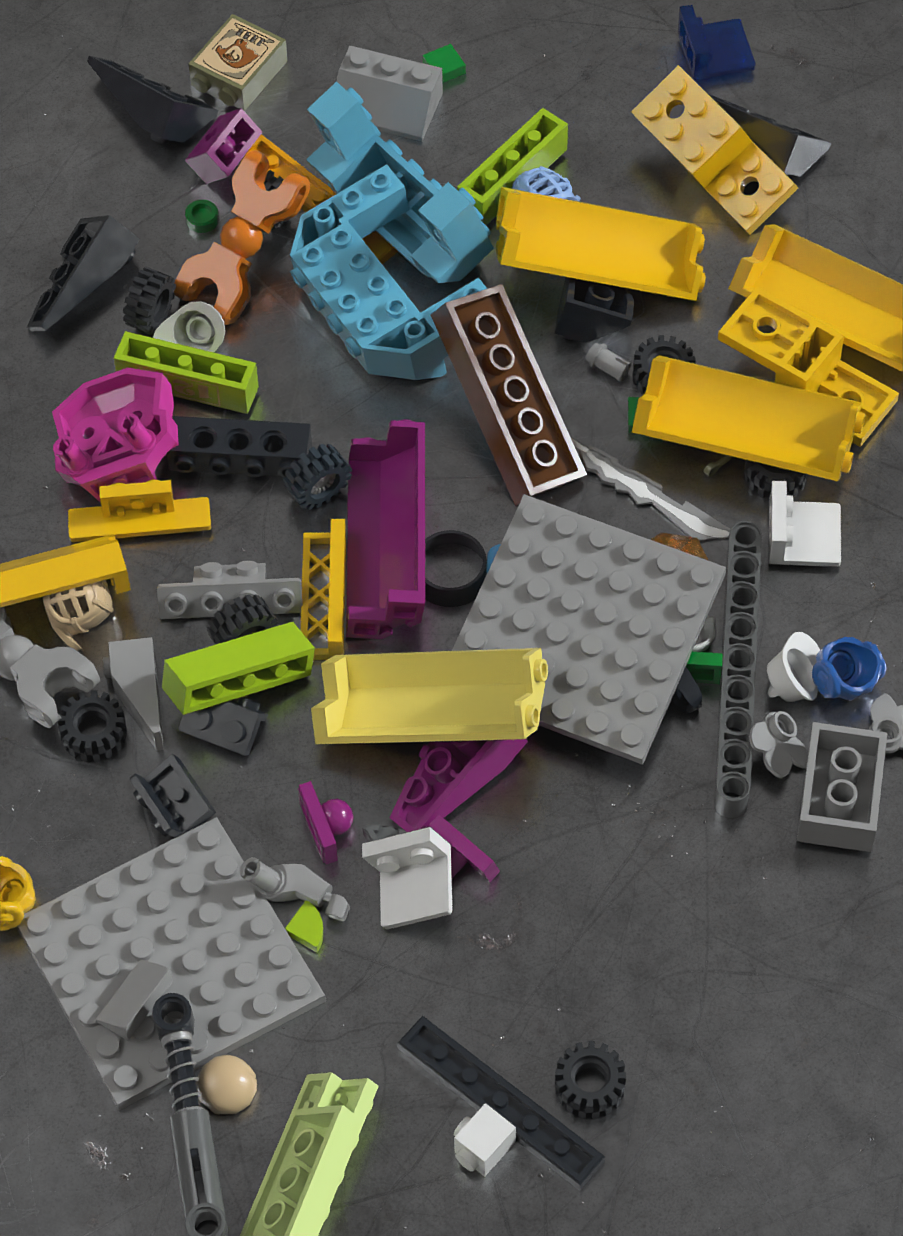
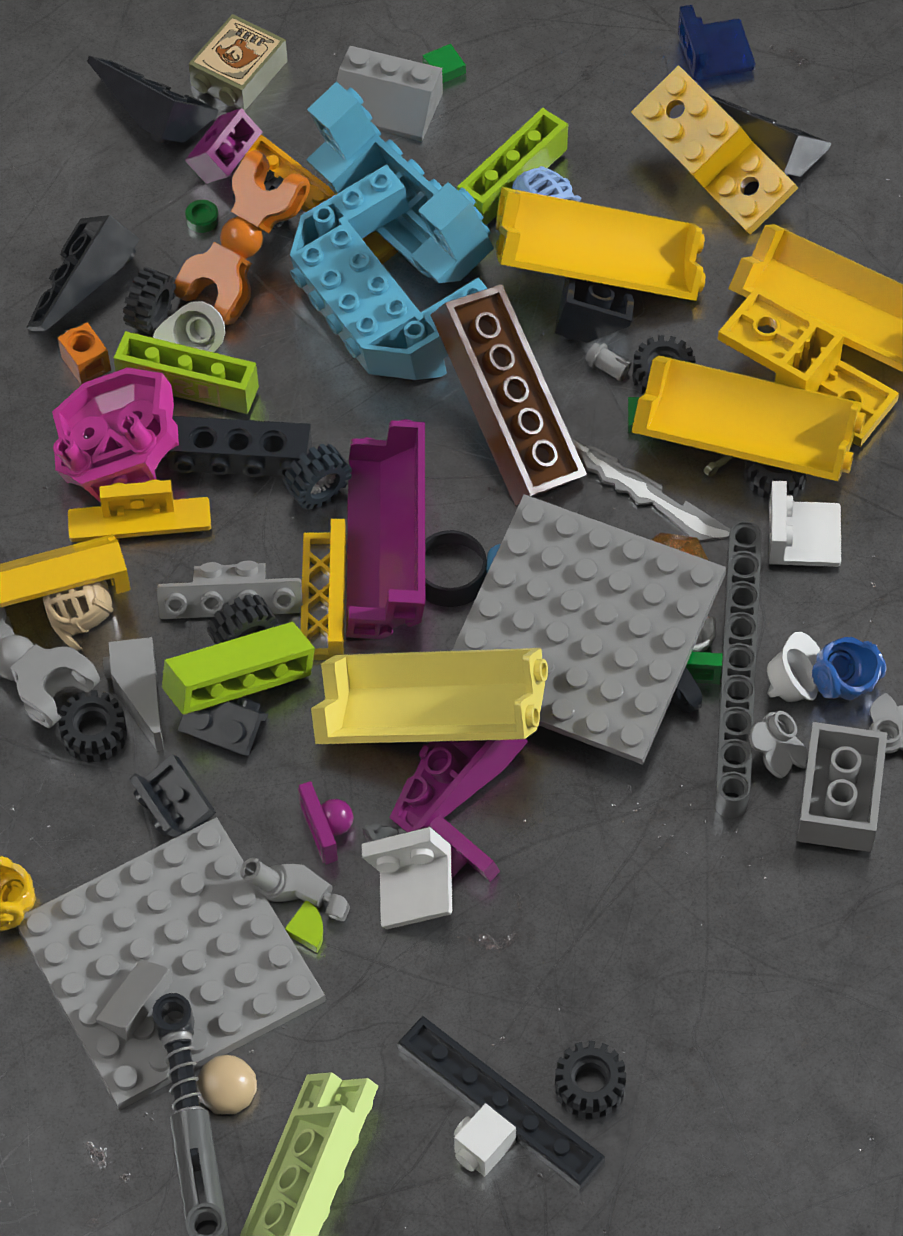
(84, 353): none -> orange brick

